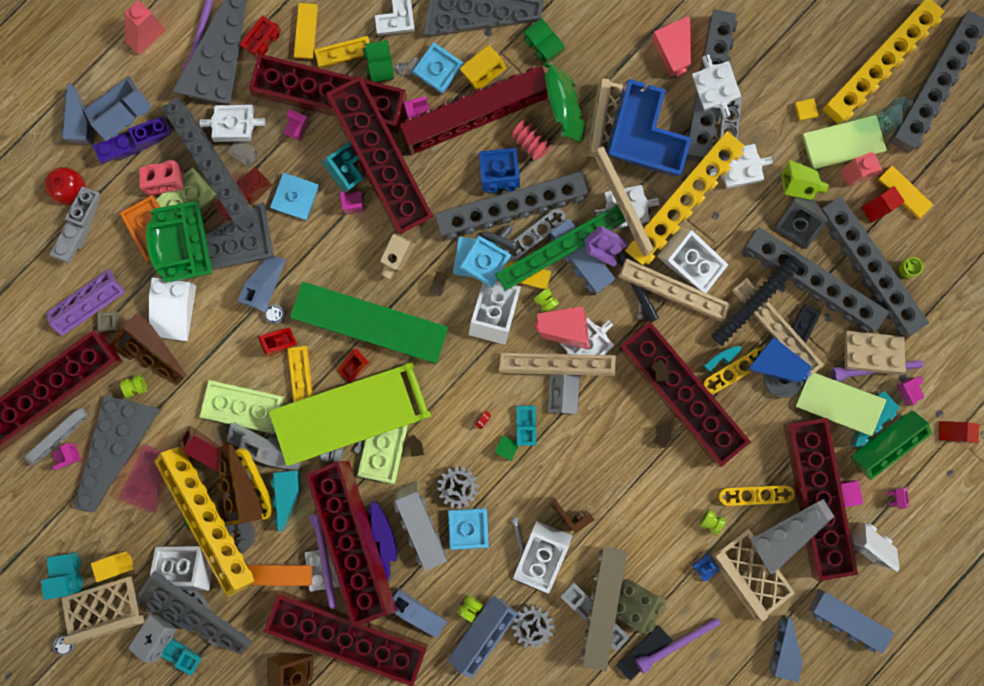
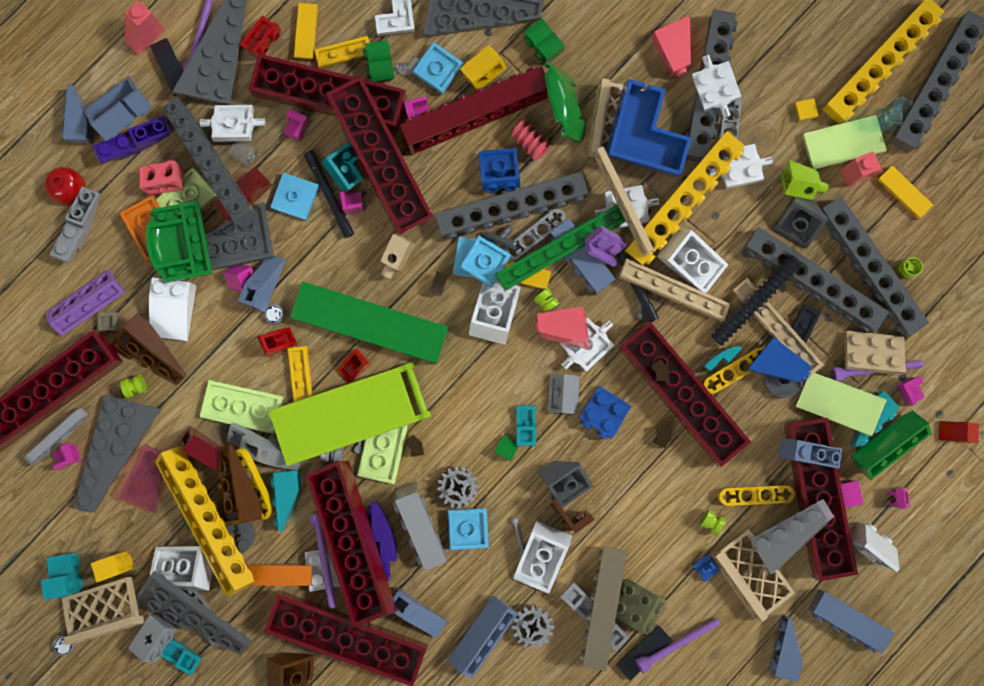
(168, 62): none -> black tile
(237, 276): none -> dark pink panel
(315, 167): none -> black piece
(469, 608): lime wheel -> none
(482, 420): red tile -> none
(557, 364): tan tile -> none
(565, 480): none -> dark grey slope
(604, 413): none -> blue plate
(810, 453): none -> sand blue slope
(882, 204): red slope -> none

